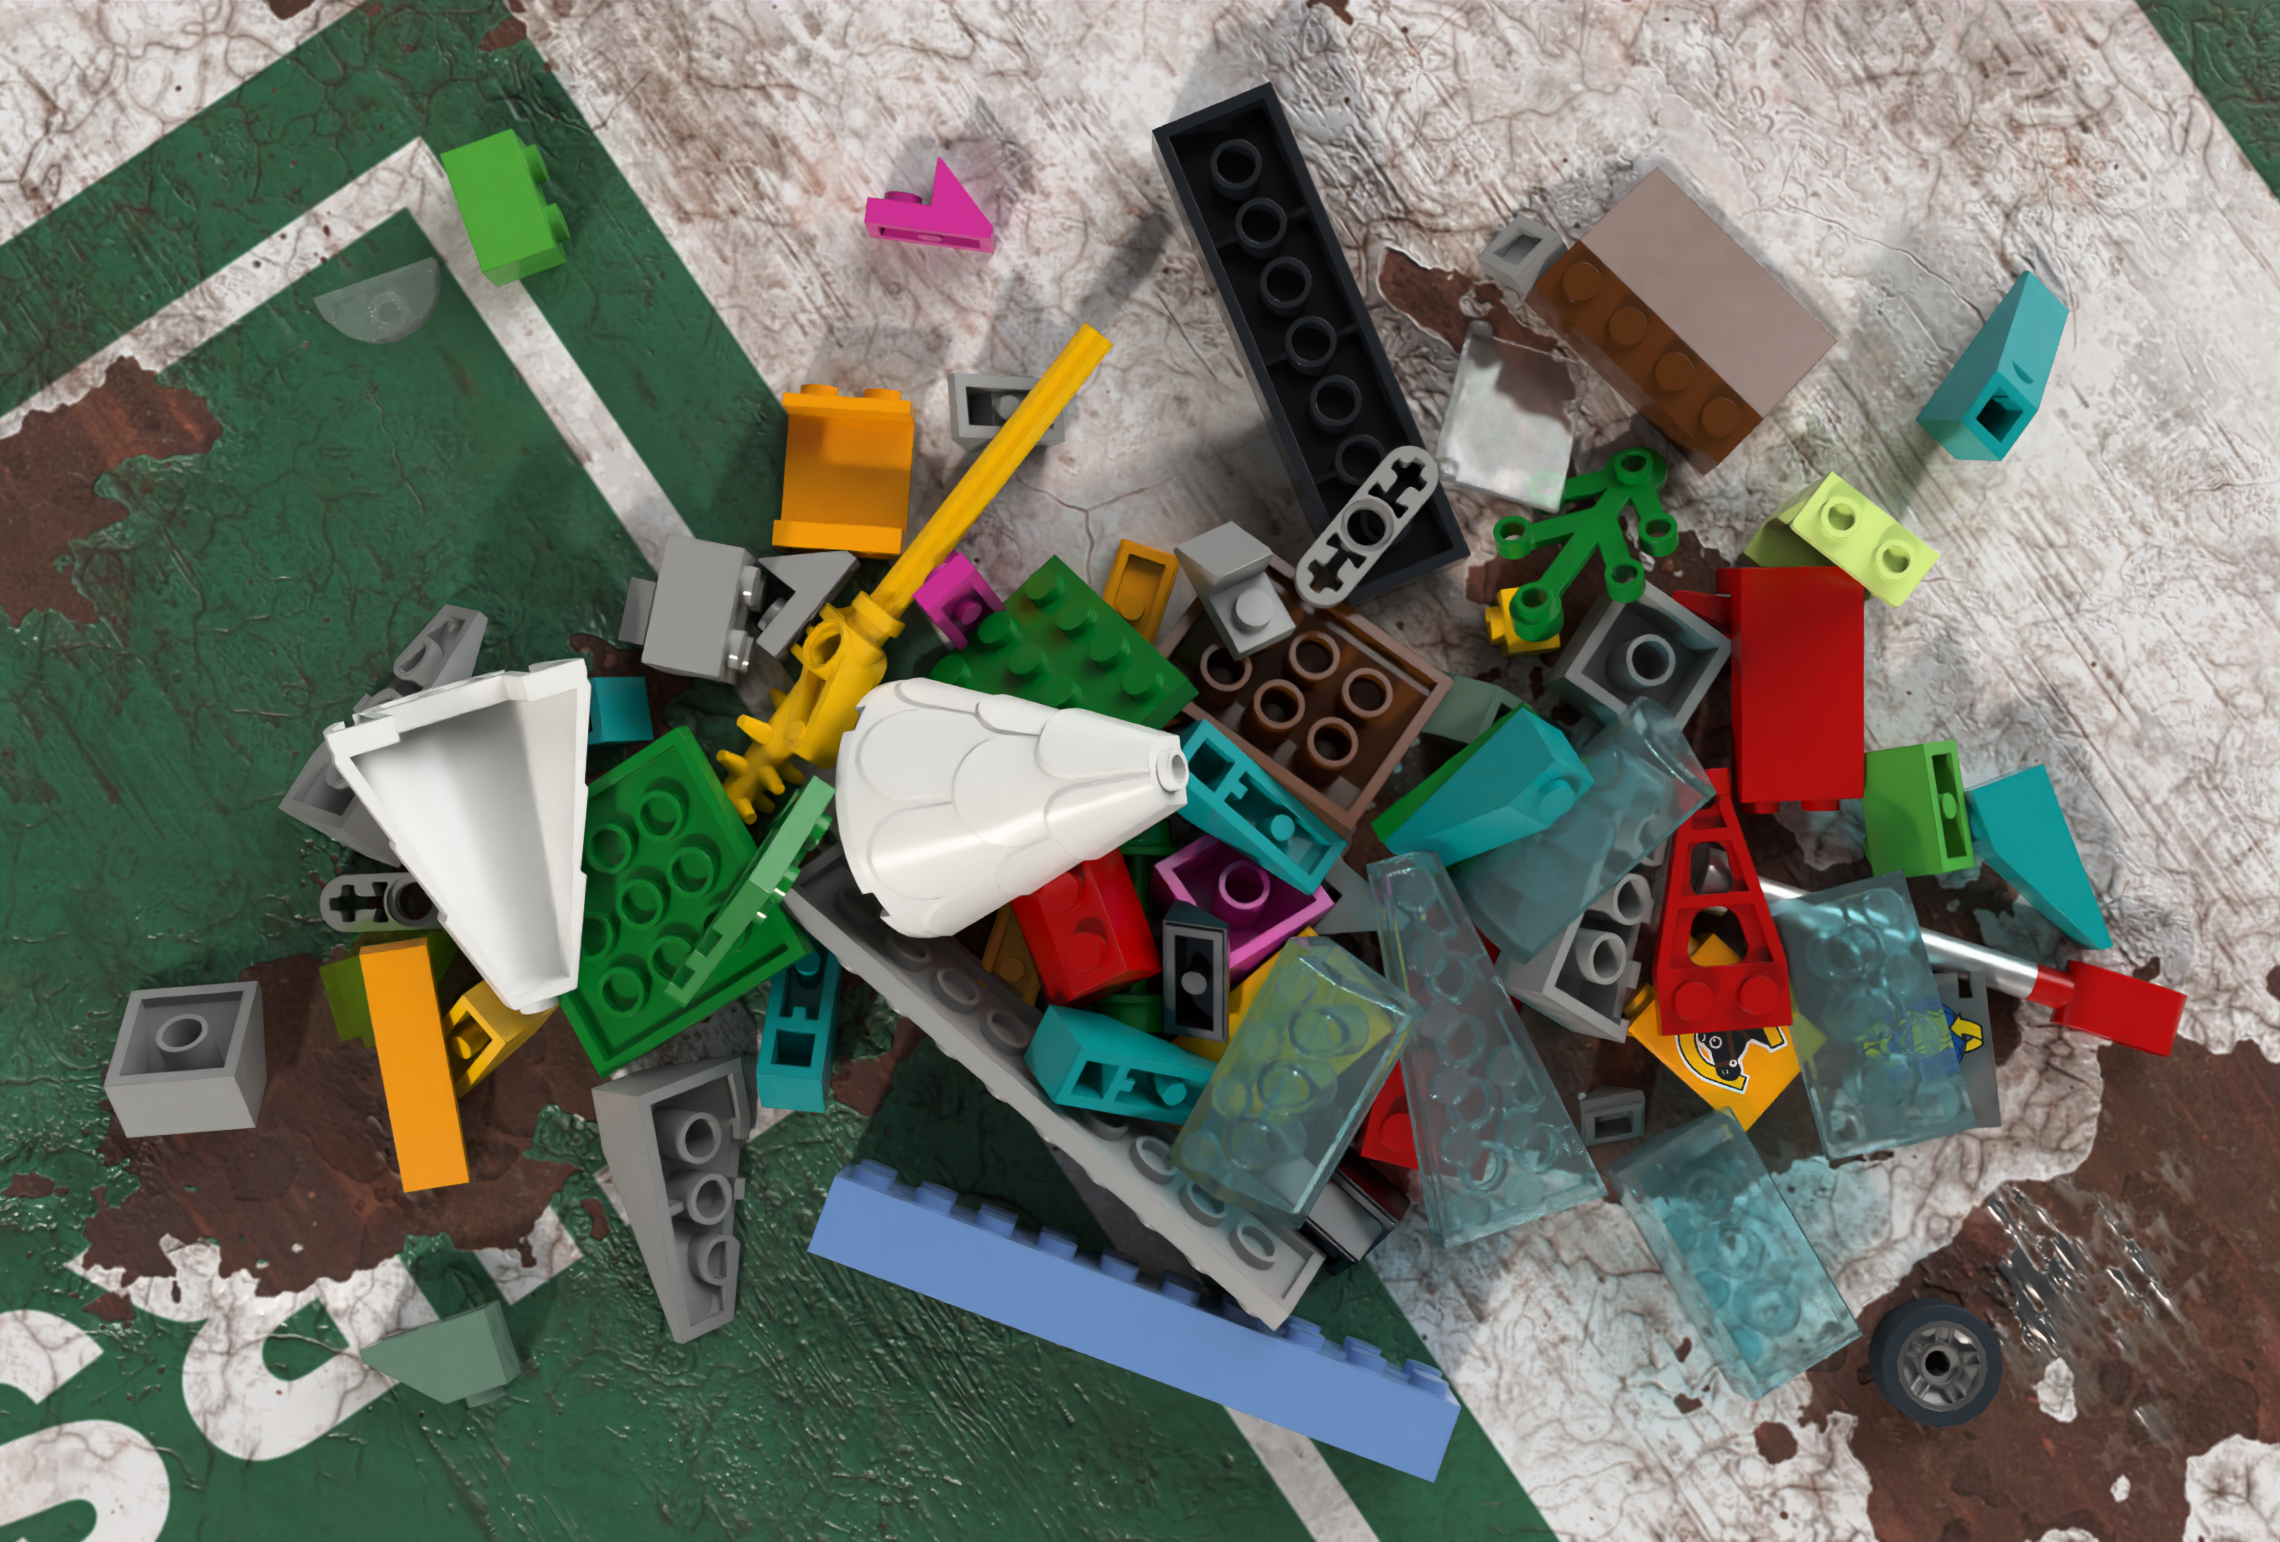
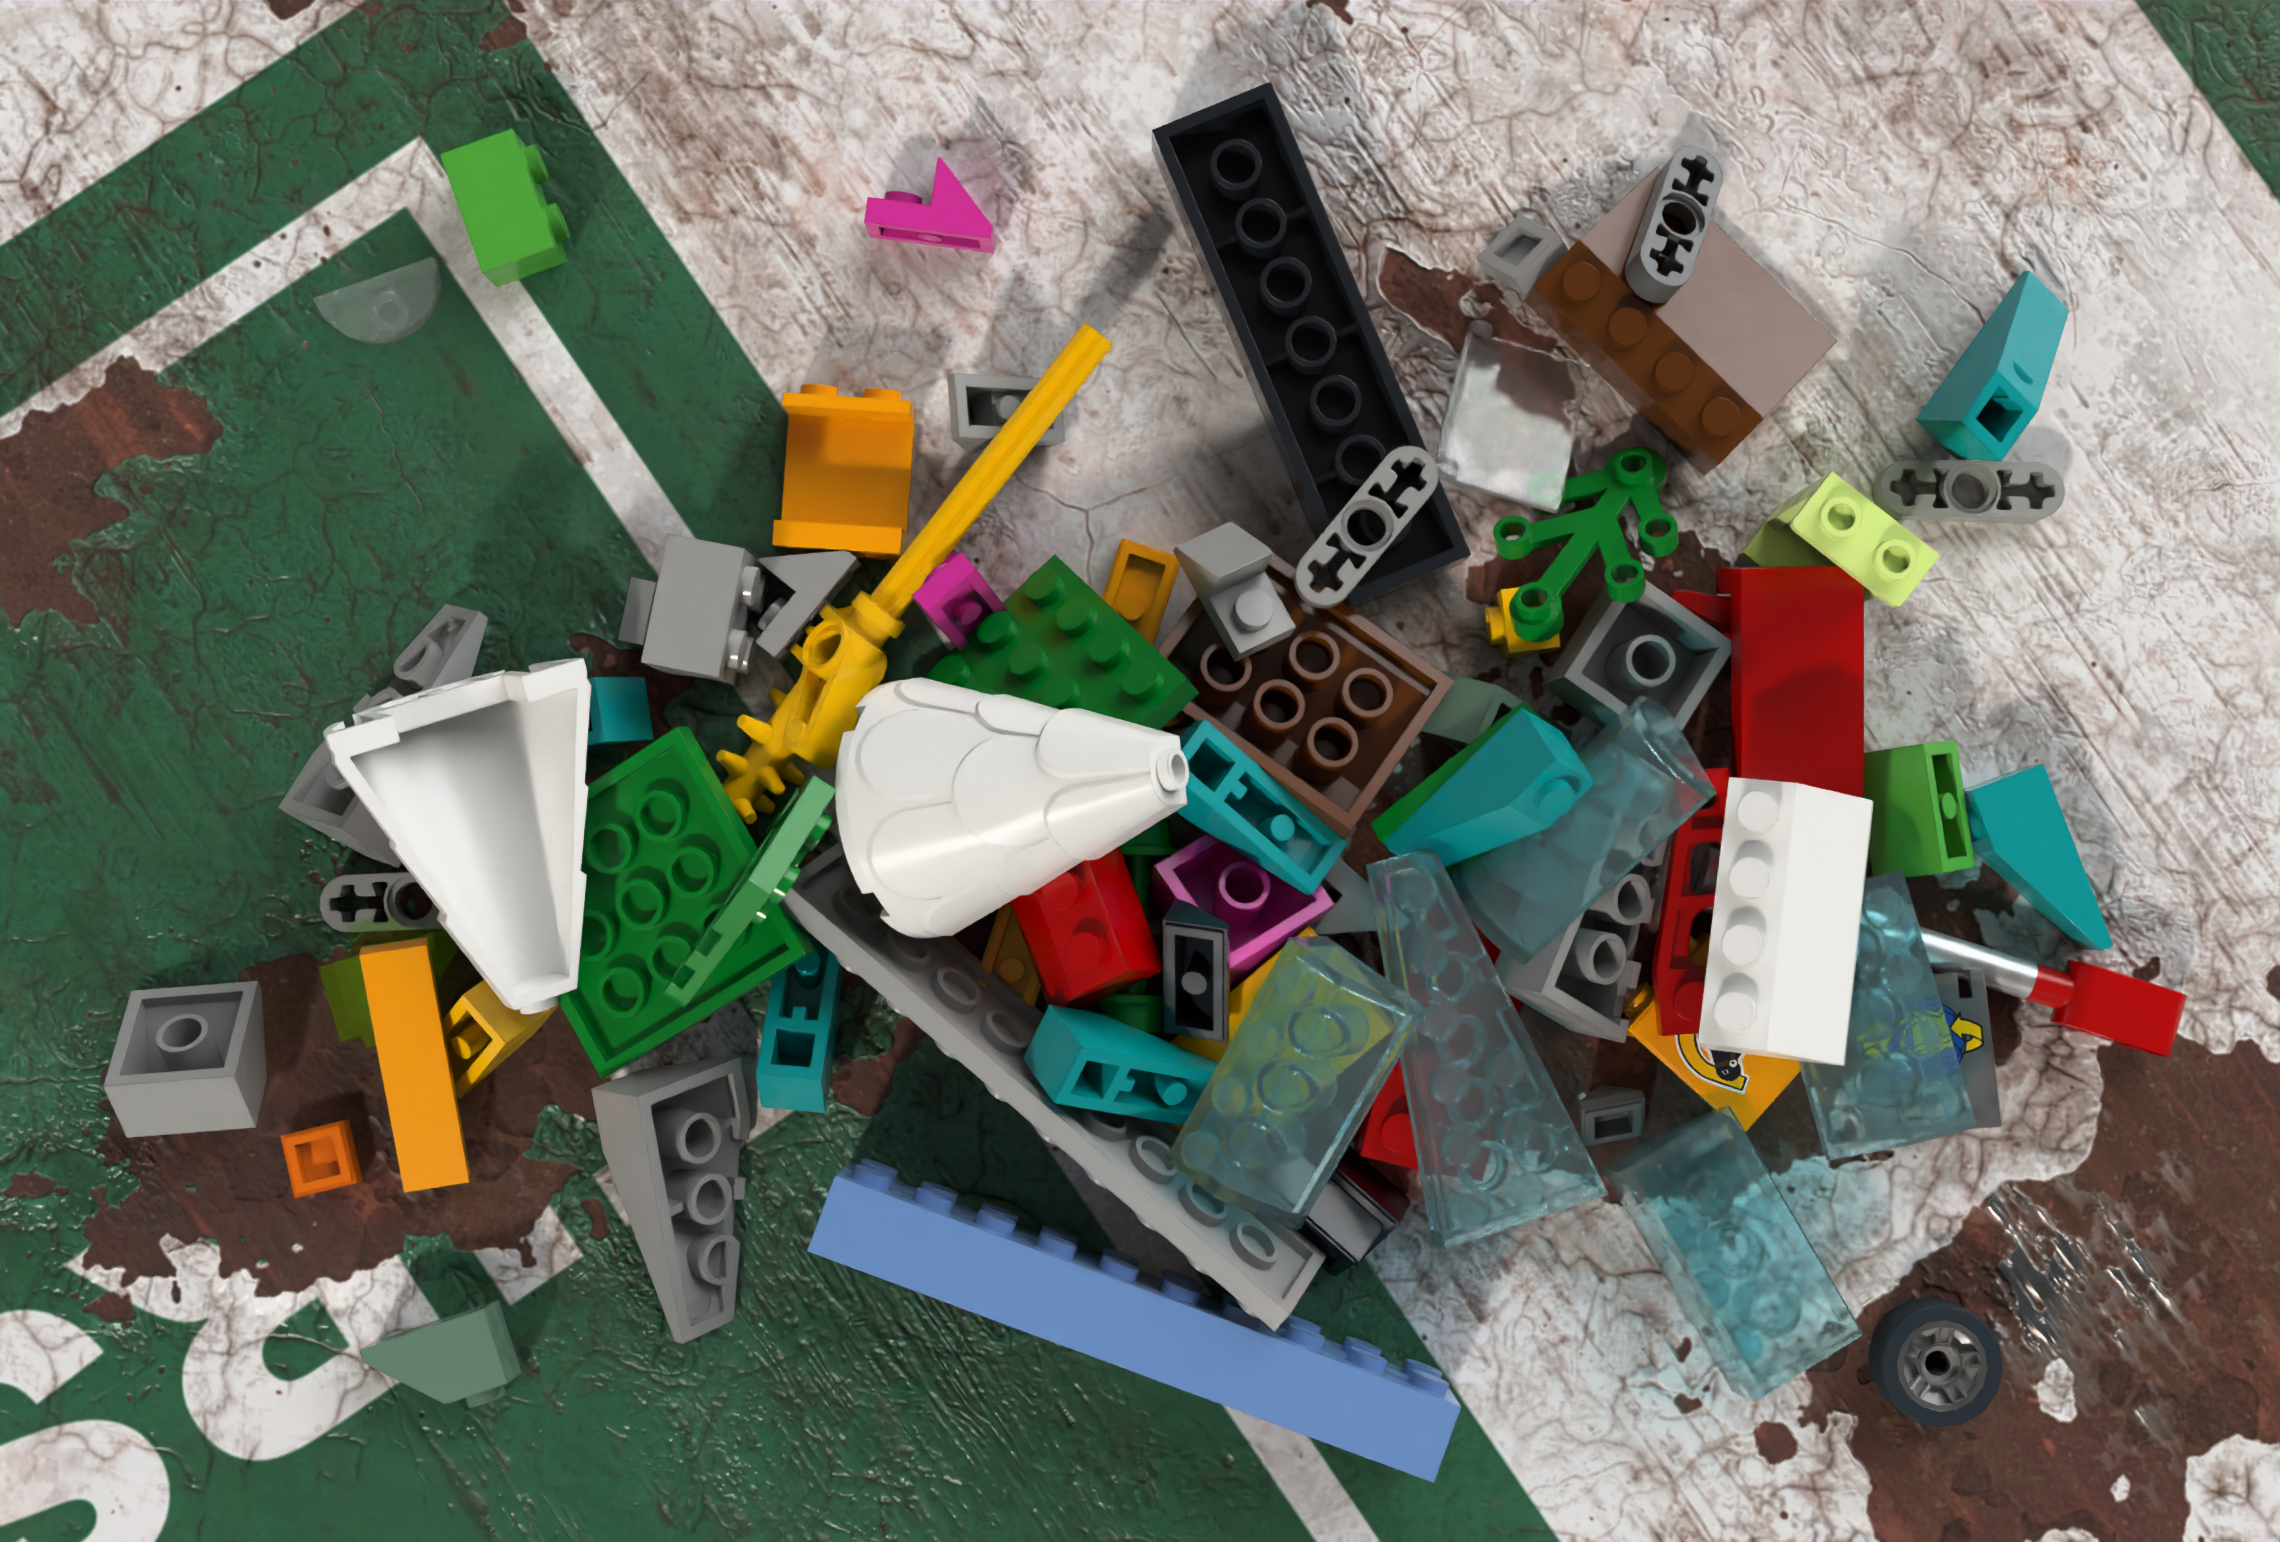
(321, 1158): none -> orange tile
(1657, 238): none -> dark grey beam
(1786, 921): none -> white slope
(2014, 508): none -> light grey beam

